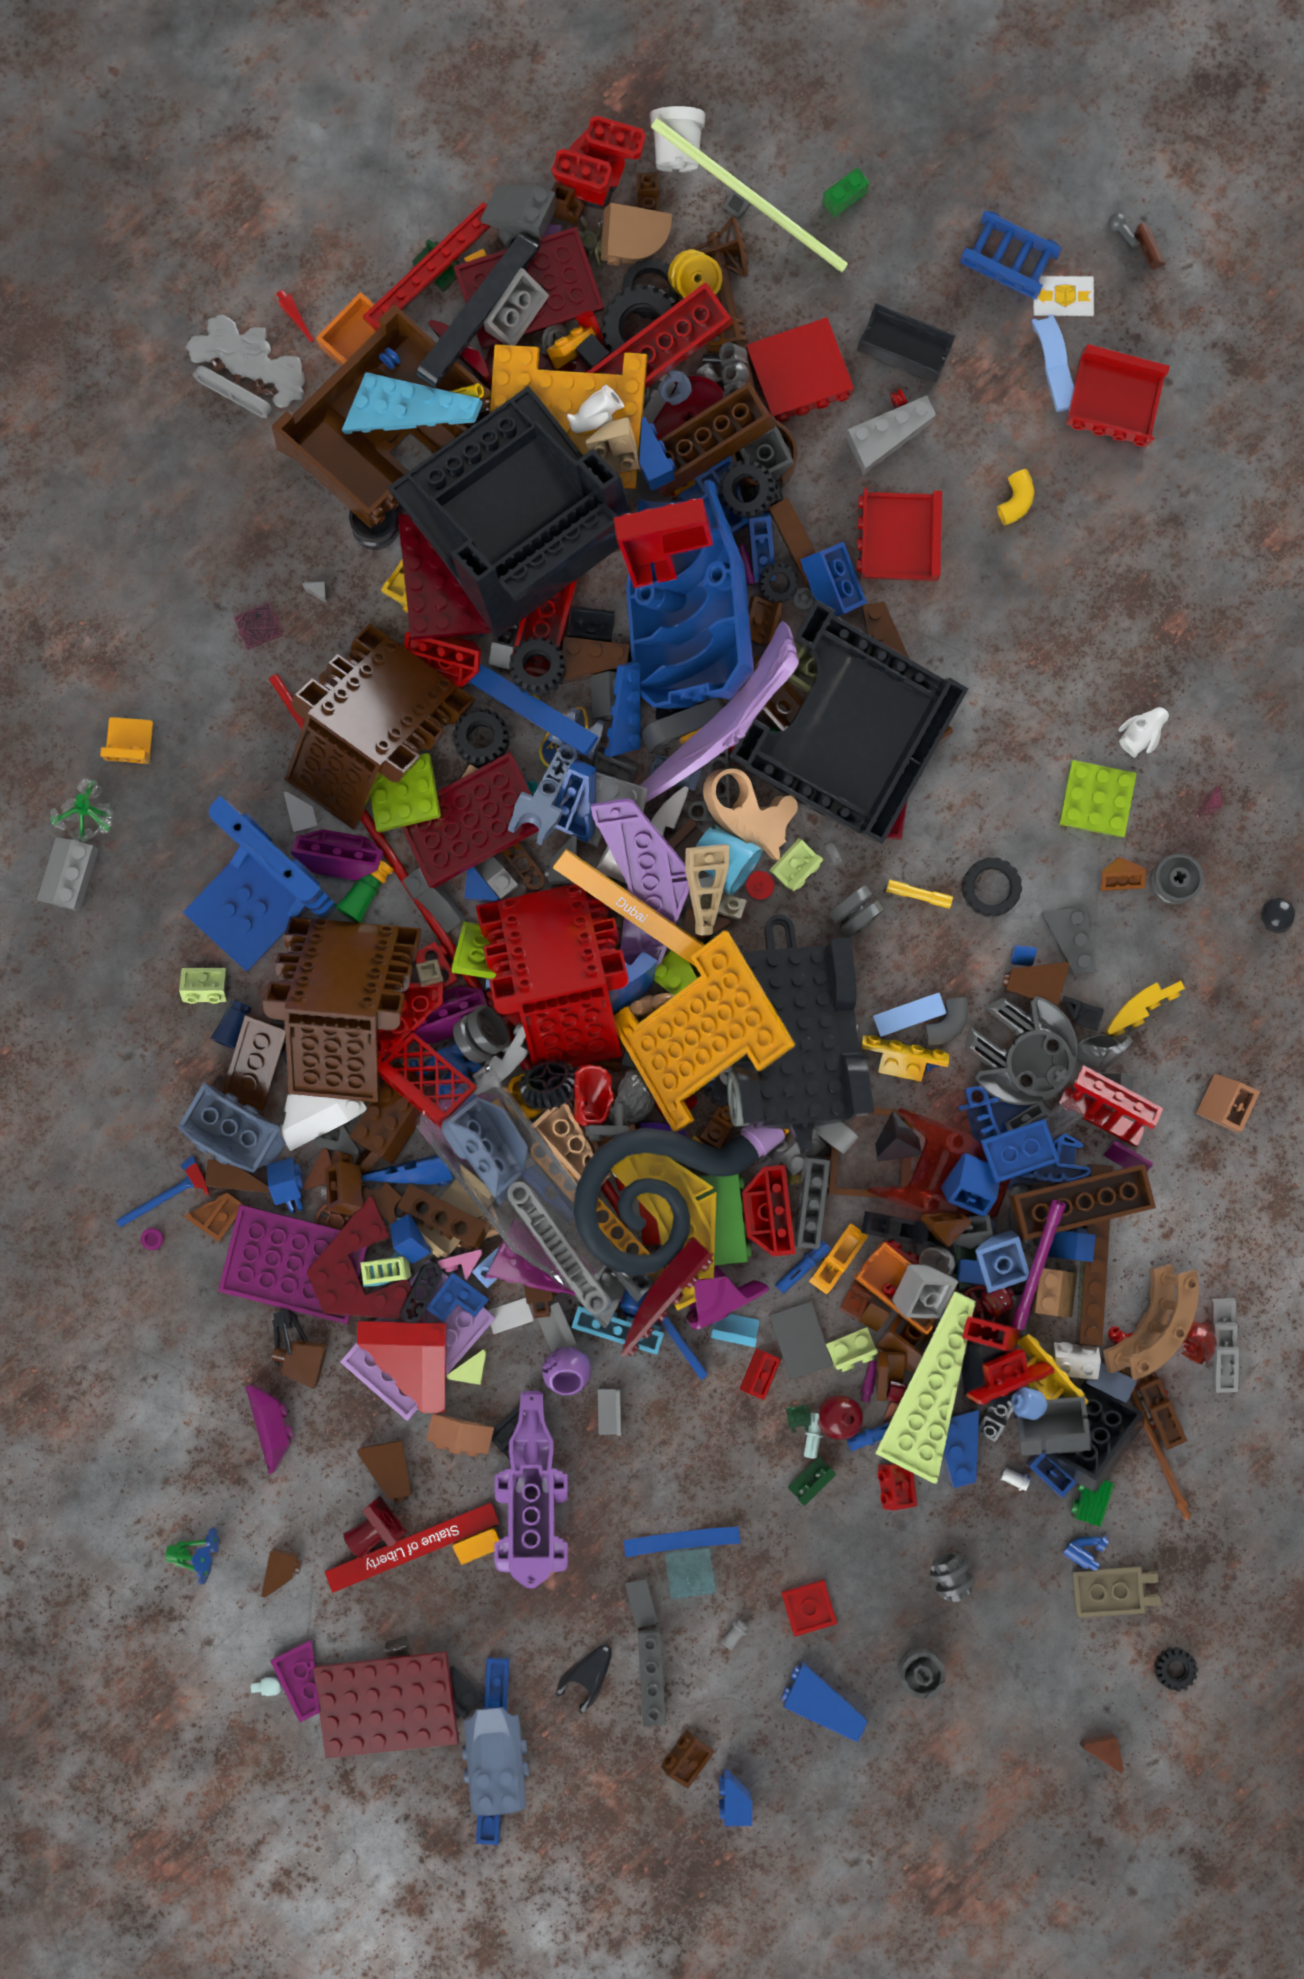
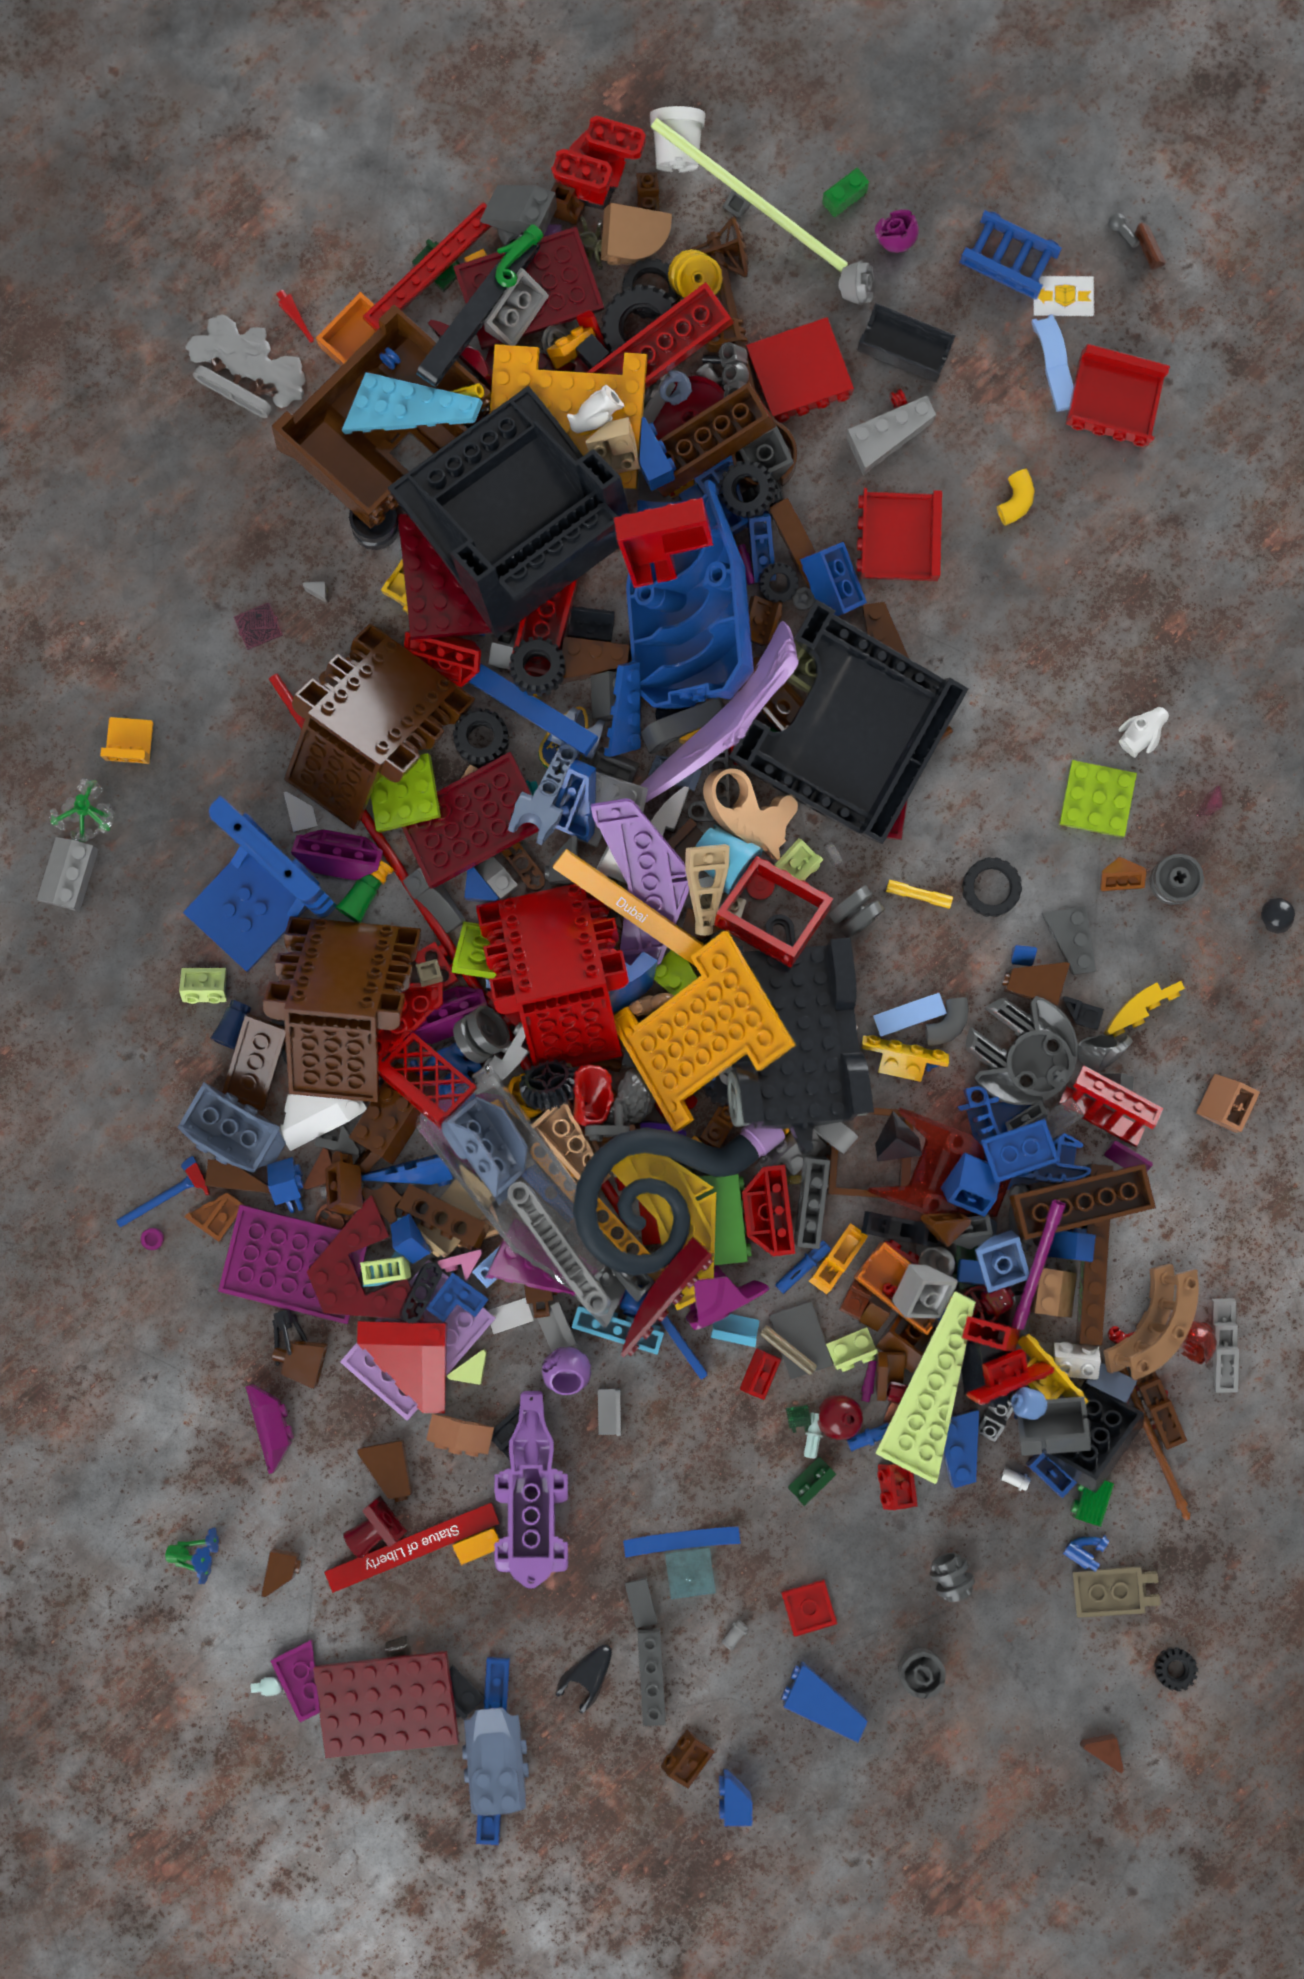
(531, 237): none -> green plant
(756, 936): none -> red window
(788, 1350): none -> dark tan axle
(857, 282): none -> light grey cone
(898, 231): none -> magenta cylinder

